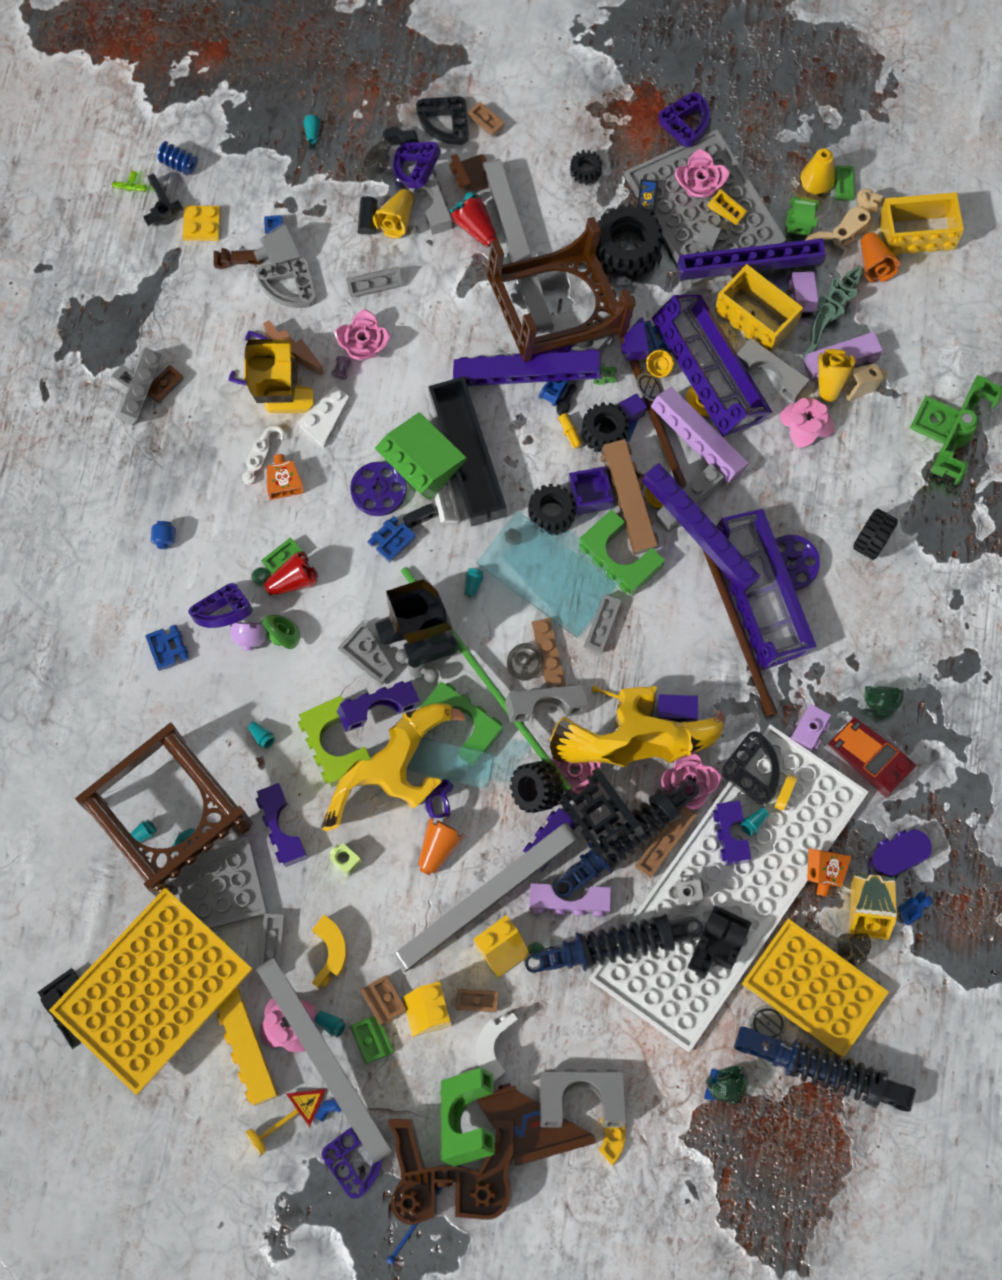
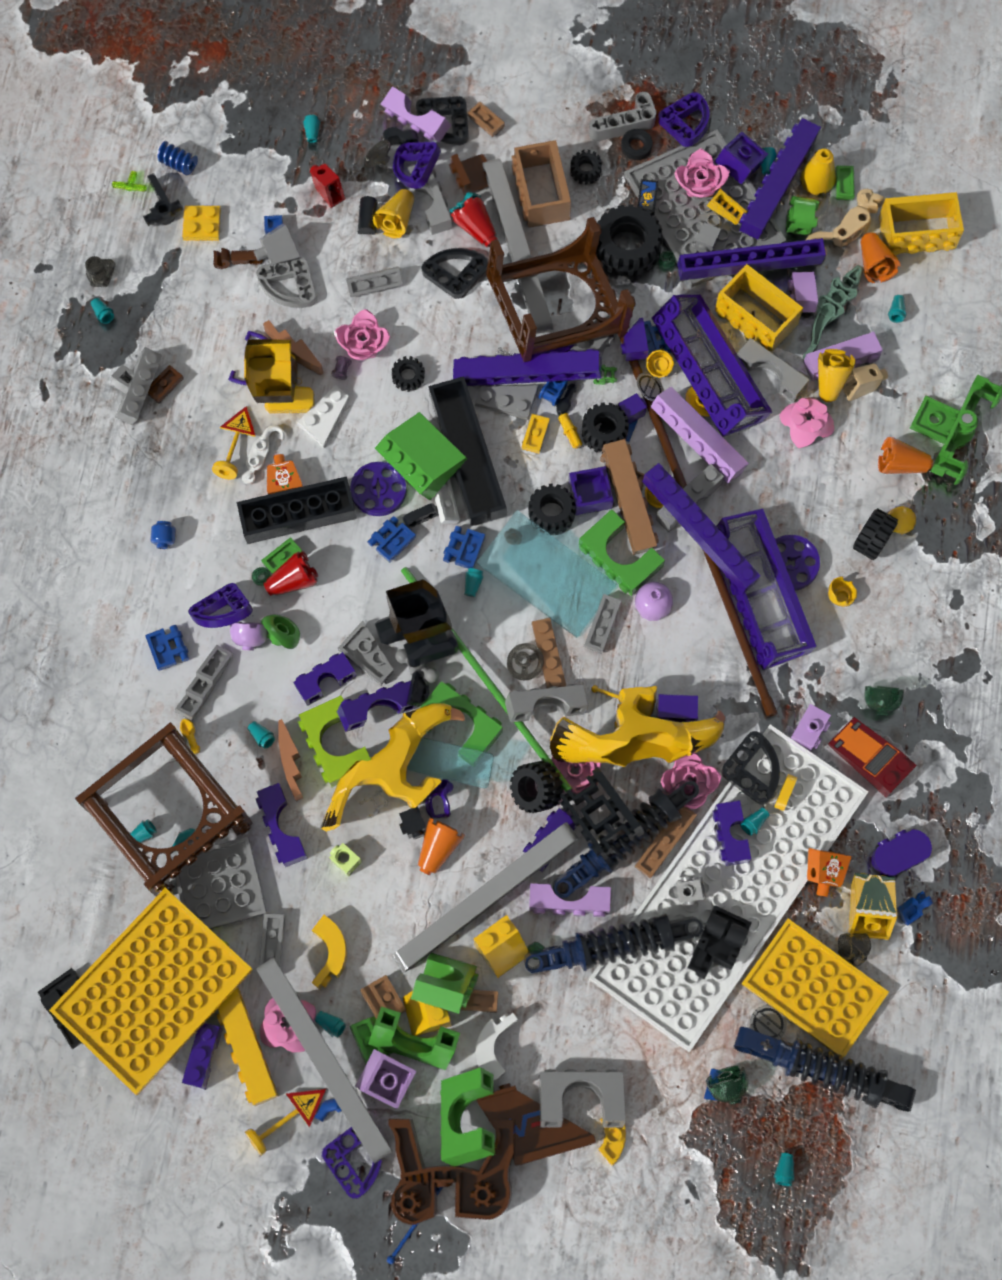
(97, 271): none -> clear smoke piece
(102, 311): none -> teal cone
(188, 731): none -> yellow piece
(199, 1061): none -> dark purple arch
(204, 682): none -> light grey slope
(239, 424): none -> yellow piece
(288, 754): none -> nougat slope
(296, 510): none -> black brick
(322, 178): none -> red torso
(337, 668): none -> dark purple arch
(385, 1079): none -> lavender brick
(408, 364): none -> black tyre
(412, 823): none -> black brick
(418, 690): none -> black tile
(431, 124): none -> lavender arch
(431, 1051): none -> bright green arch
(445, 983): none -> bright green arch
(455, 282): none -> black beam
(469, 549): none -> blue plate
(508, 399): none -> light grey wing
(535, 433): none -> yellow plate
(538, 155): none -> medium nougat hose
(602, 128): none -> light grey beam
(638, 134): none -> black tyre
(653, 601): none -> lavender cylinder
(667, 255): none -> clear green plate
(741, 157): none -> dark purple container
(769, 160): none -> teal cone
(780, 178): none -> dark purple brick
(785, 1170): none -> teal cone
(842, 592): none -> yellow hair
(897, 310): none -> teal cone
(902, 458): none -> orange cone
(905, 517): none -> yellow hair

